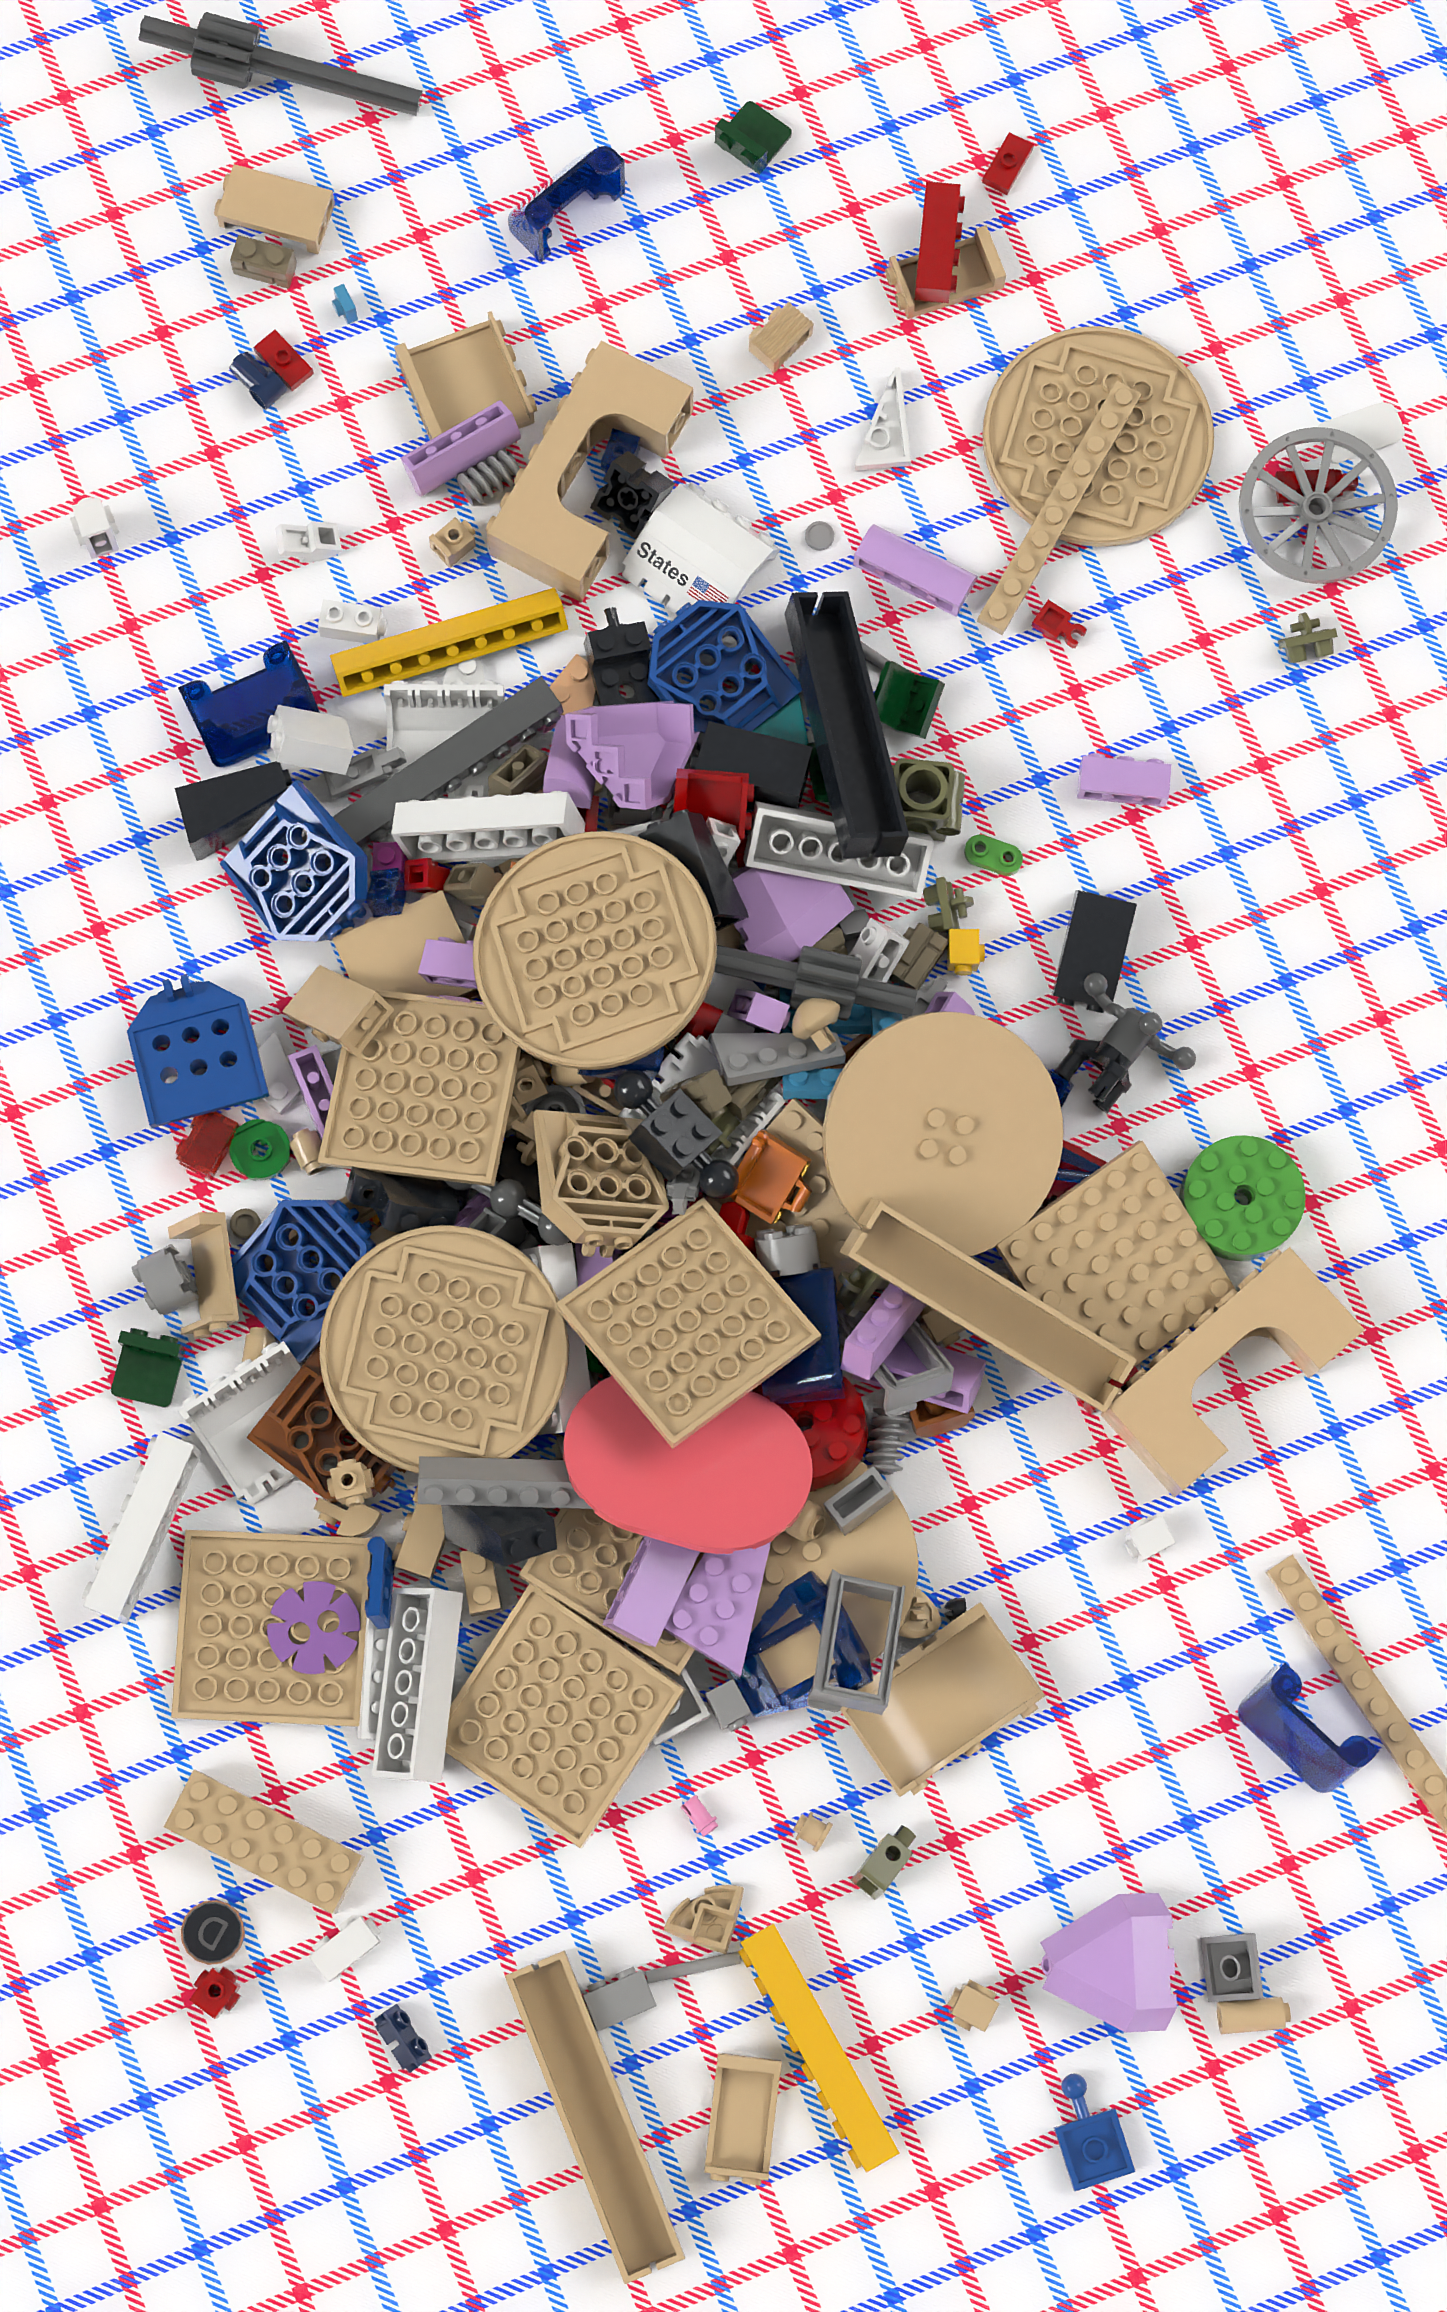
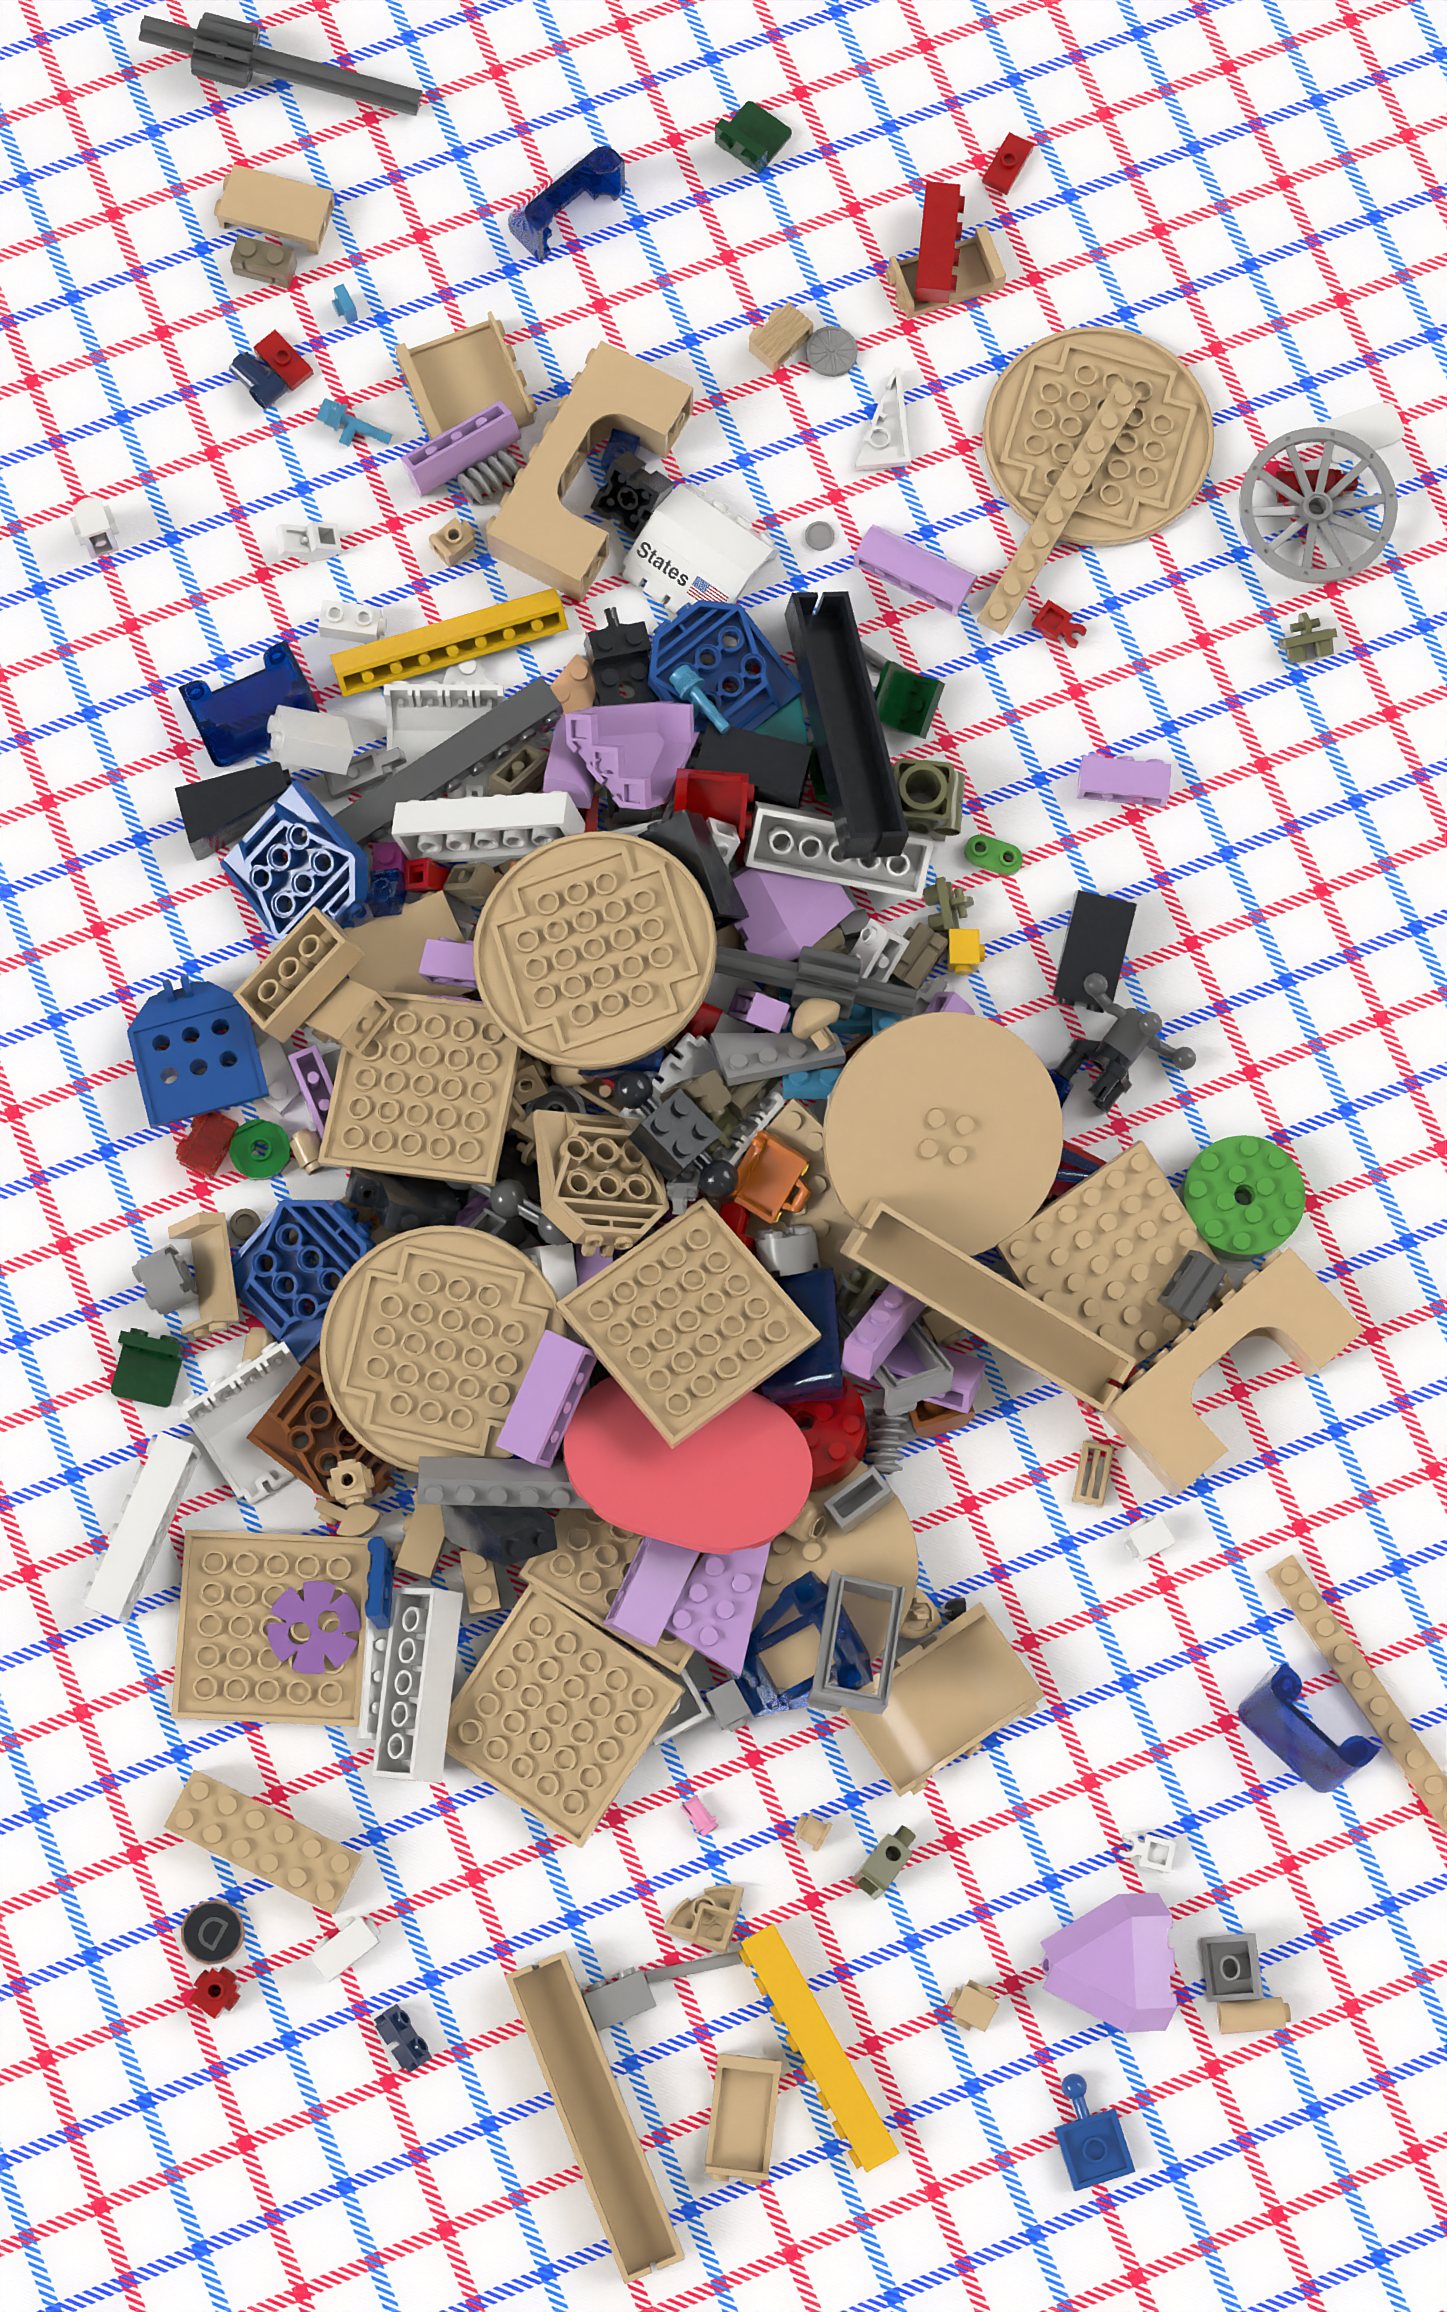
(298, 974): none -> tan brick
(334, 414): none -> dark azure piece
(547, 1399): none -> lavender brick
(689, 686): none -> dark azure piece
(831, 351): none -> light grey wheel
(1087, 1499): none -> tan tile
(1153, 1852): none -> white plate
(1192, 1286): none -> dark grey brick

